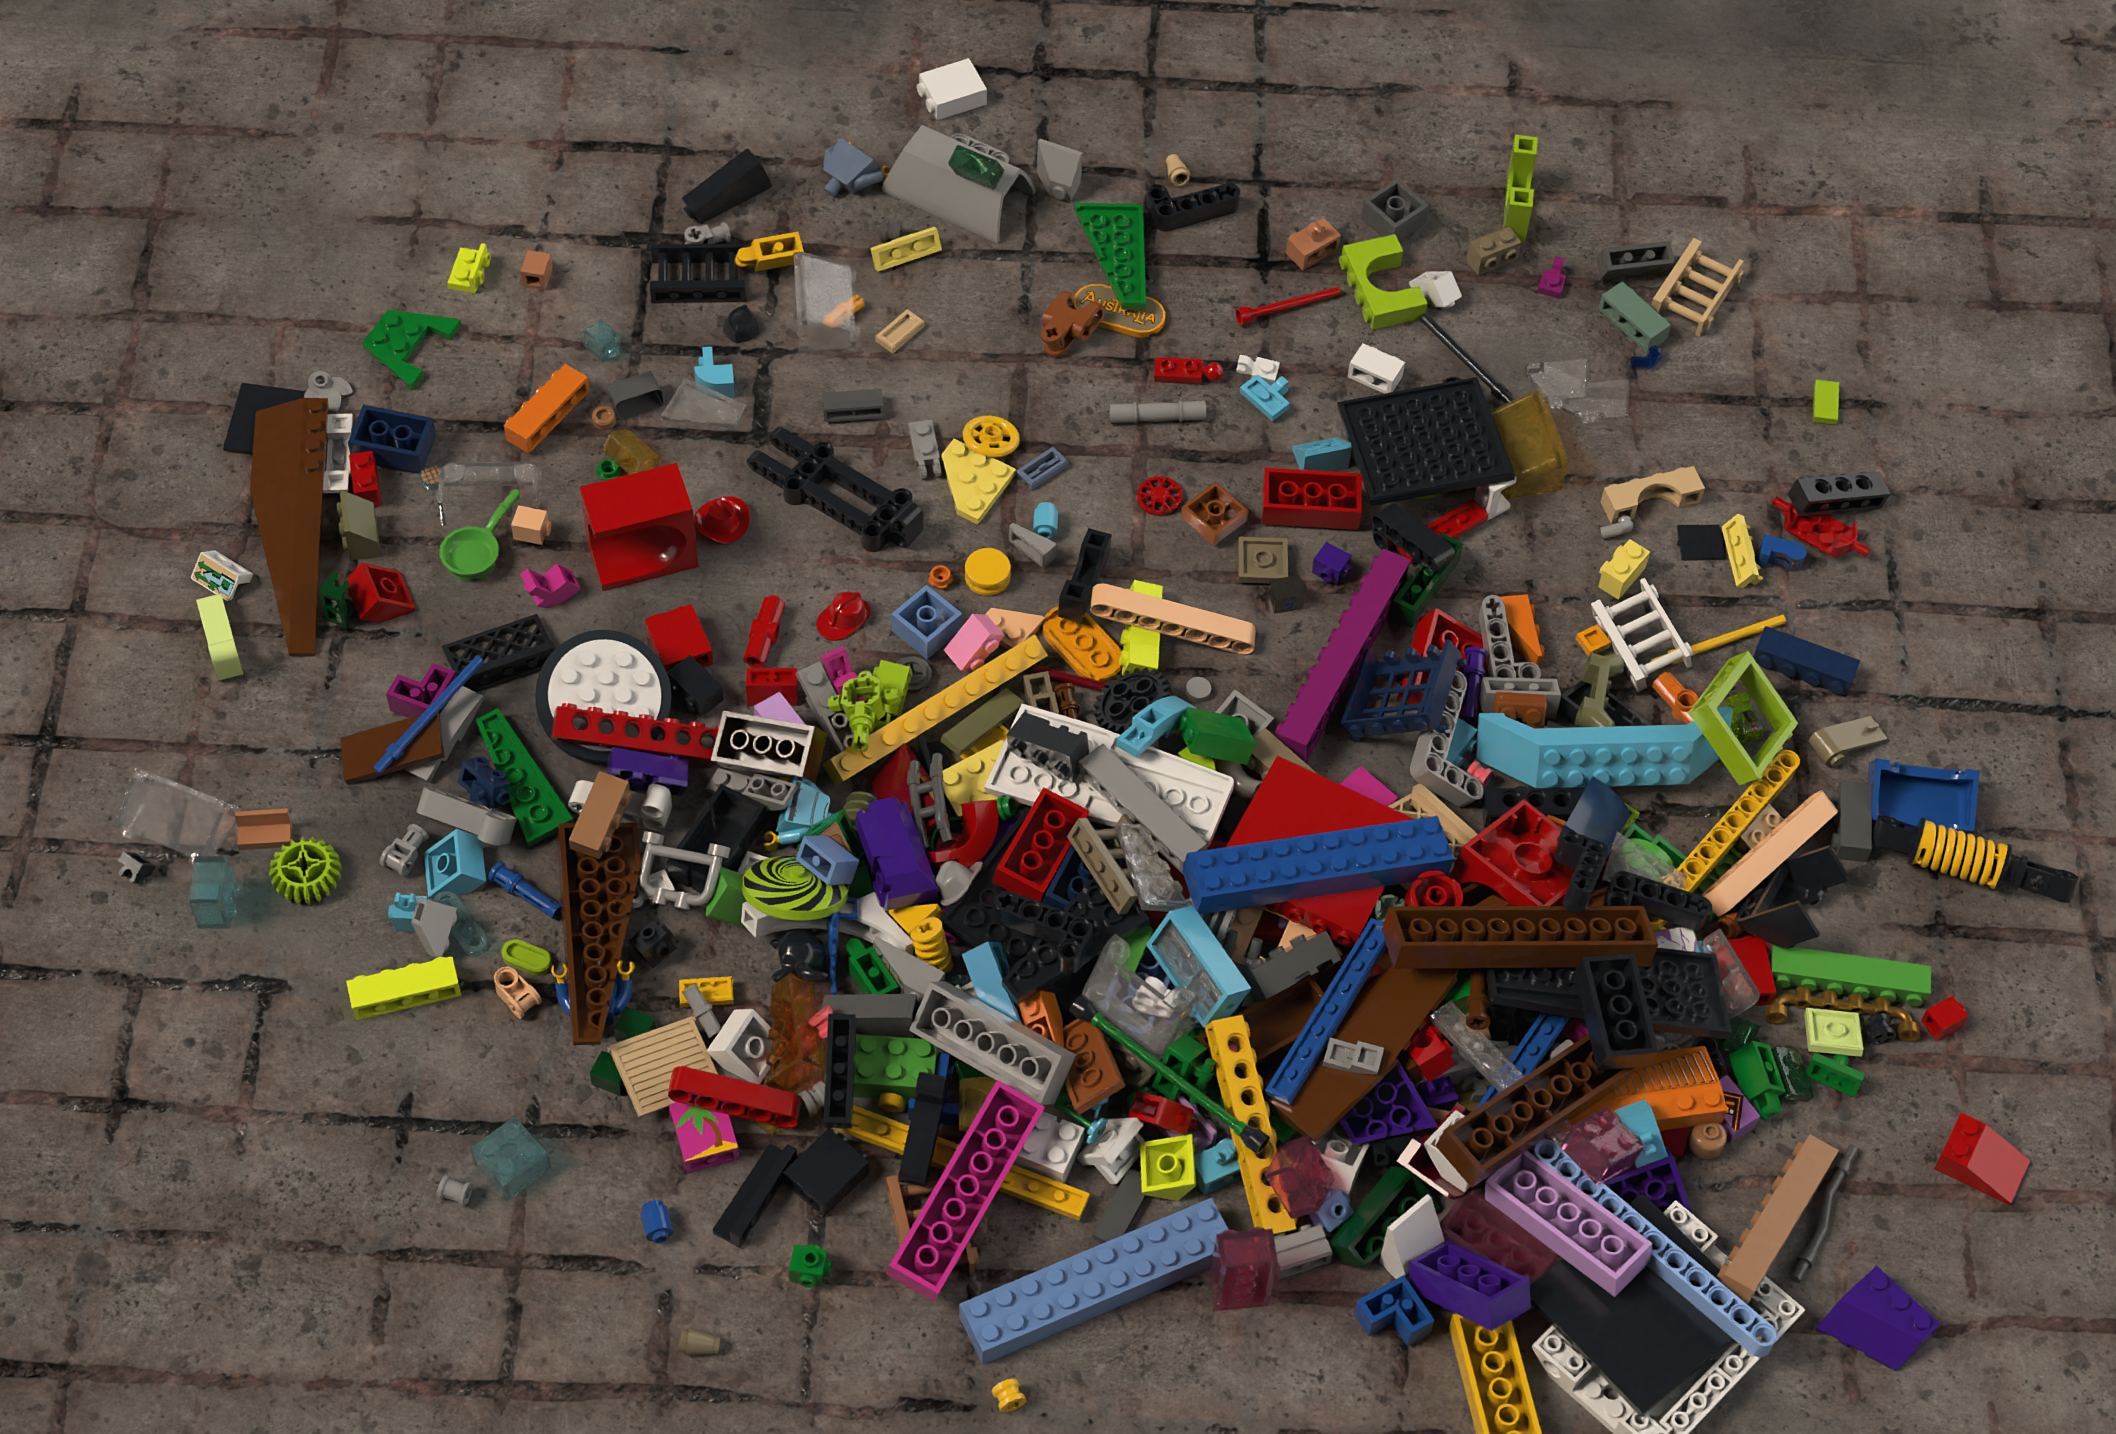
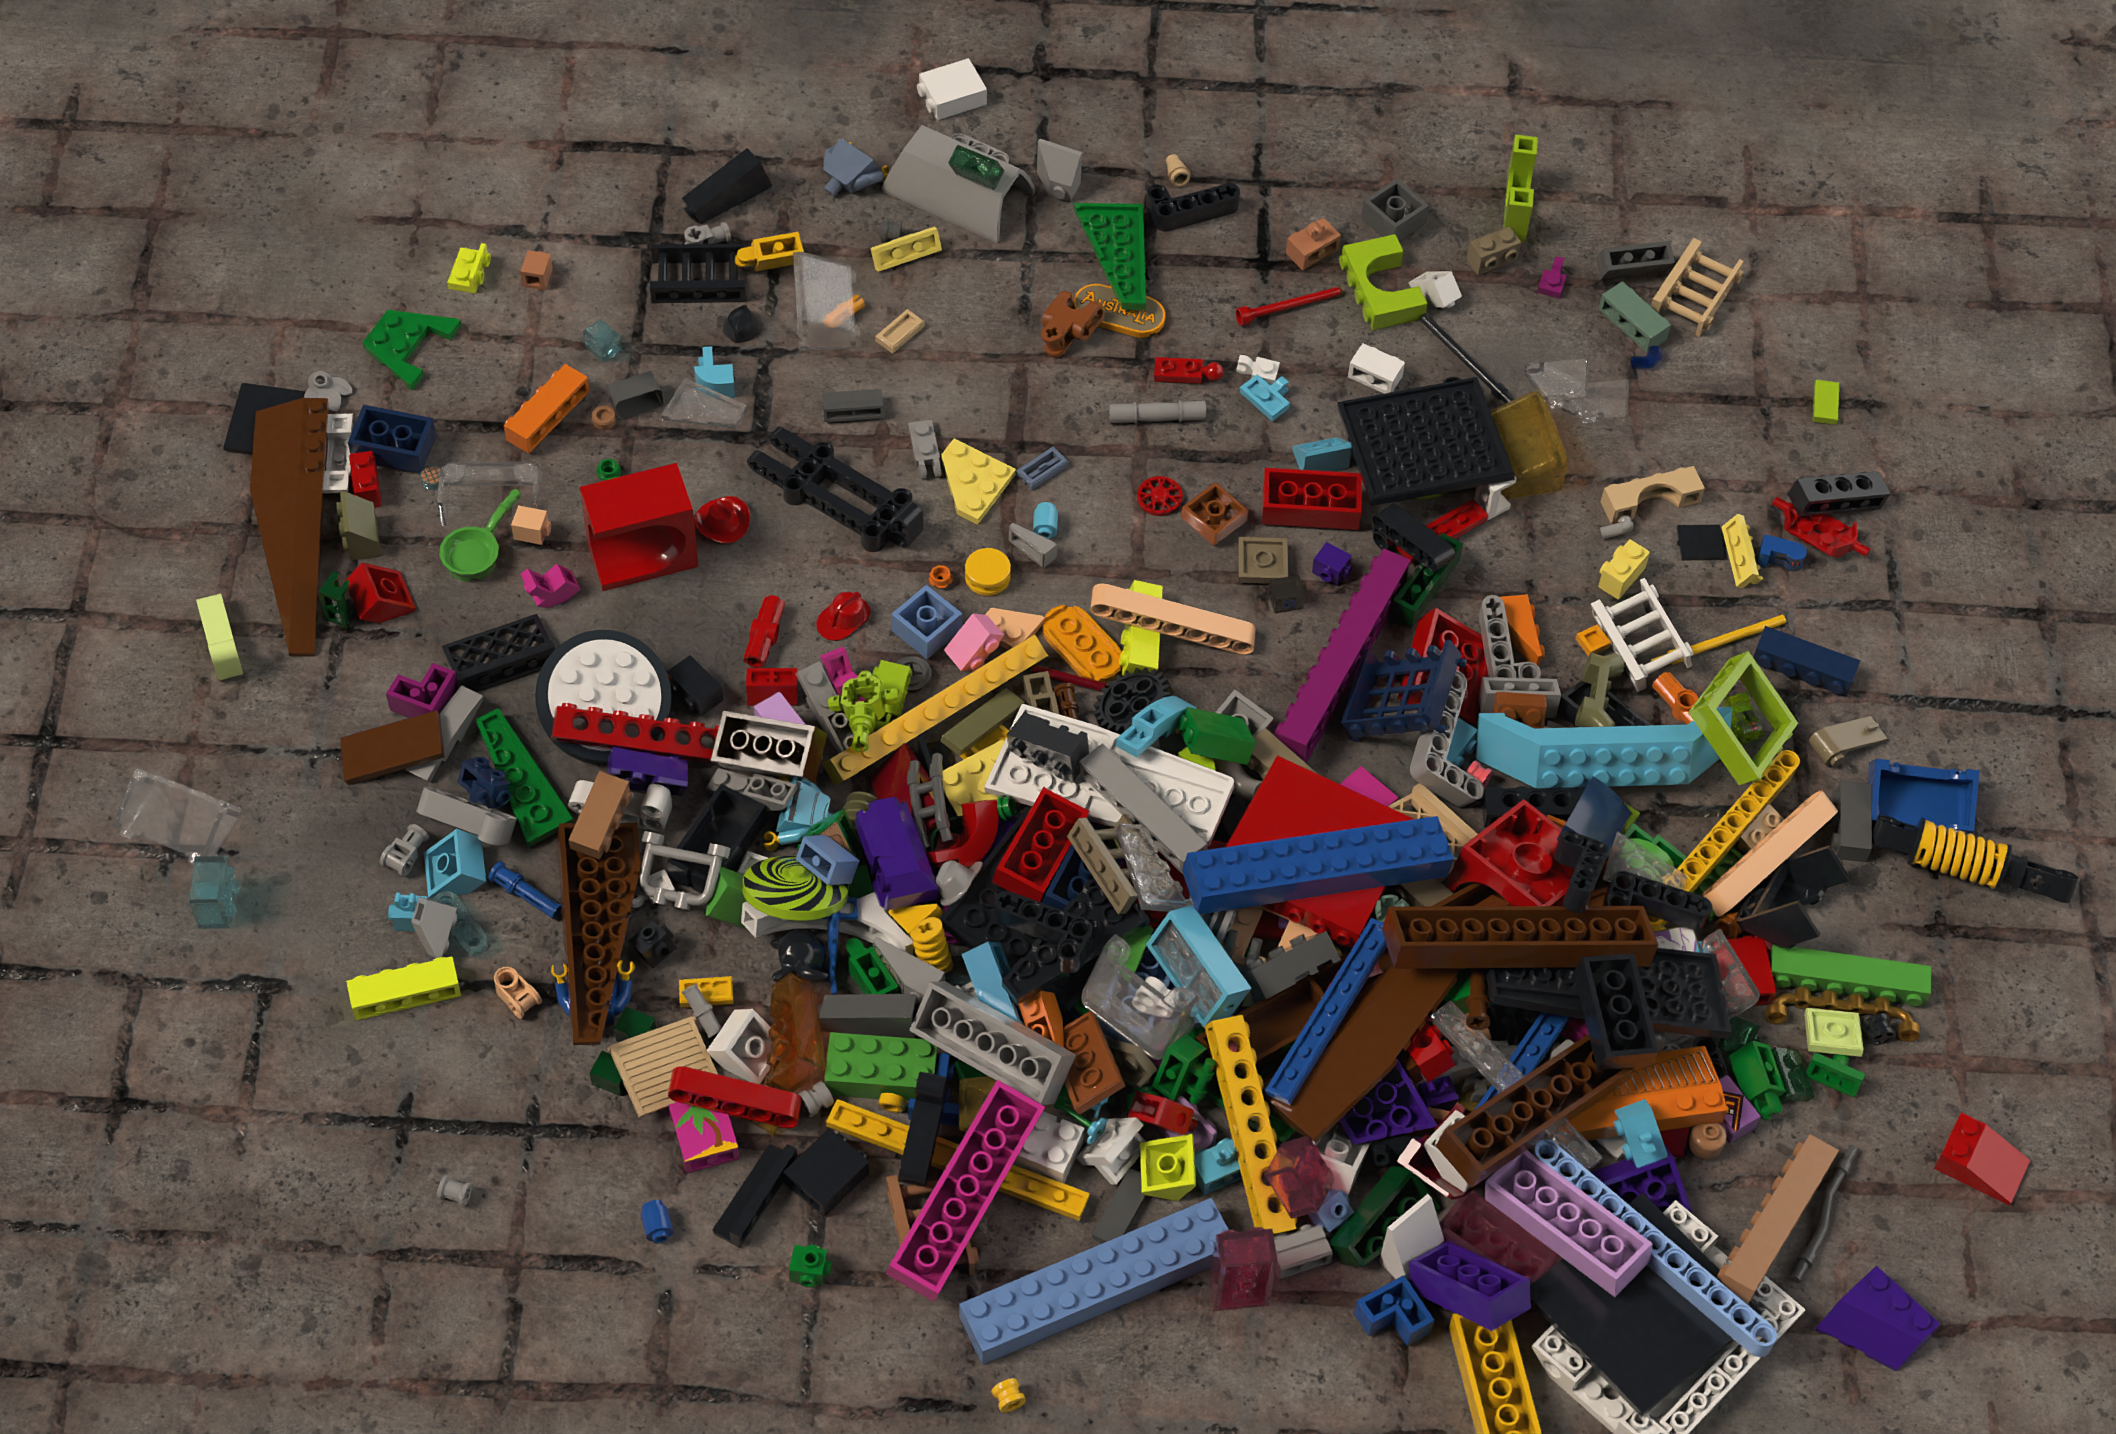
(136, 864): black tile -> none
(219, 574): panel -> none
(263, 828): nougat panel -> none
(319, 876): lime gear -> none
(395, 750): blue bar -> none
(510, 1158): clear light blue brick -> none
(526, 957): lime tile -> none
(629, 452): clear yellow brick -> none
(677, 636): red brick -> none
(697, 1342): dark tan cone -> none
(820, 1021): coral wheel -> none
(840, 1071): black brick -> none
(991, 436): yellow plate -> none
(1091, 562): black arch -> none
(1198, 689): light grey tile -> none
(1252, 1137): green hose -> none
(1348, 1057): light grey slope -> none
(1434, 889): red brick -> none
(1473, 673): dark purple pin -> none
(1601, 1146): clear pink brick -> none
(1944, 1018): red brick -> none

